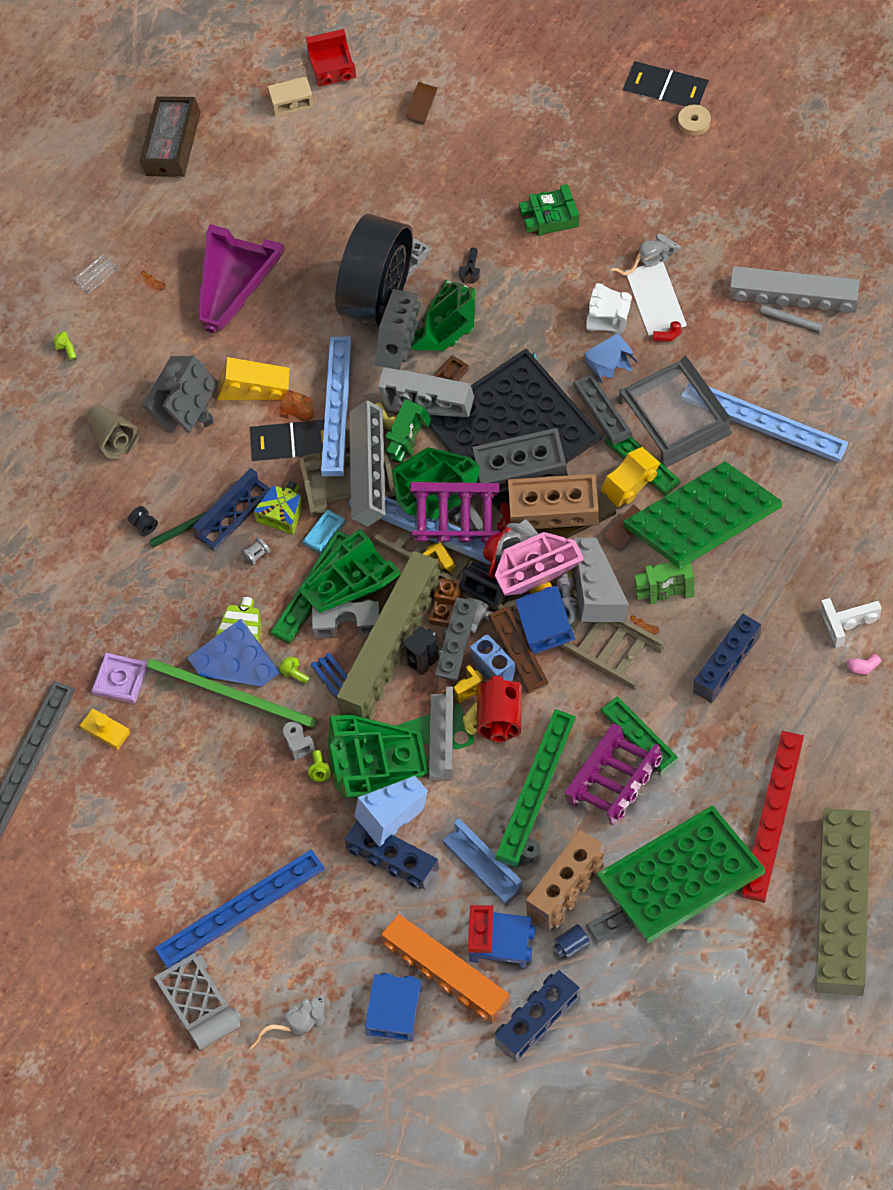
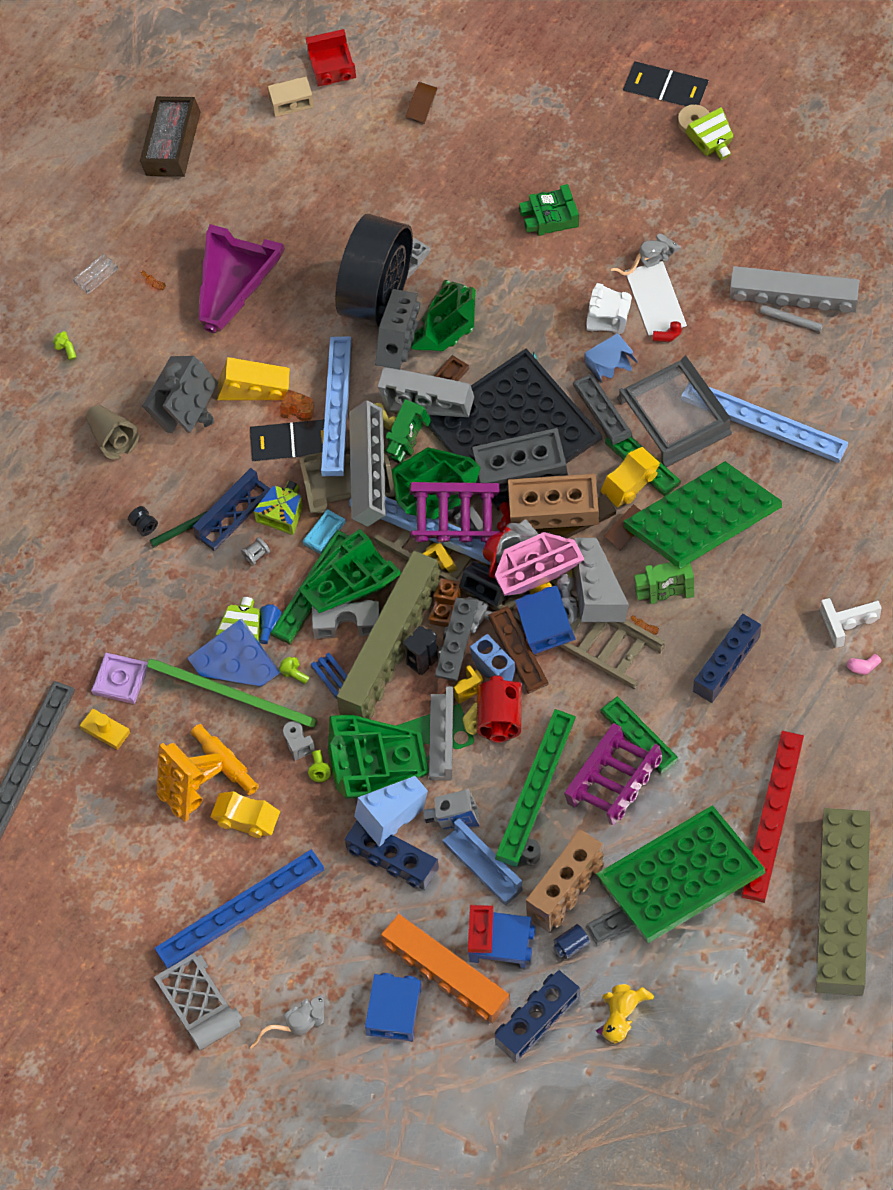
(181, 776): none -> light orange plate
(245, 814): none -> yellow brick
(268, 616): none -> blue cone
(453, 807): none -> light grey torso
(470, 267): black bar -> none
(621, 1004): none -> yellow animal
(711, 134): none -> lime torso

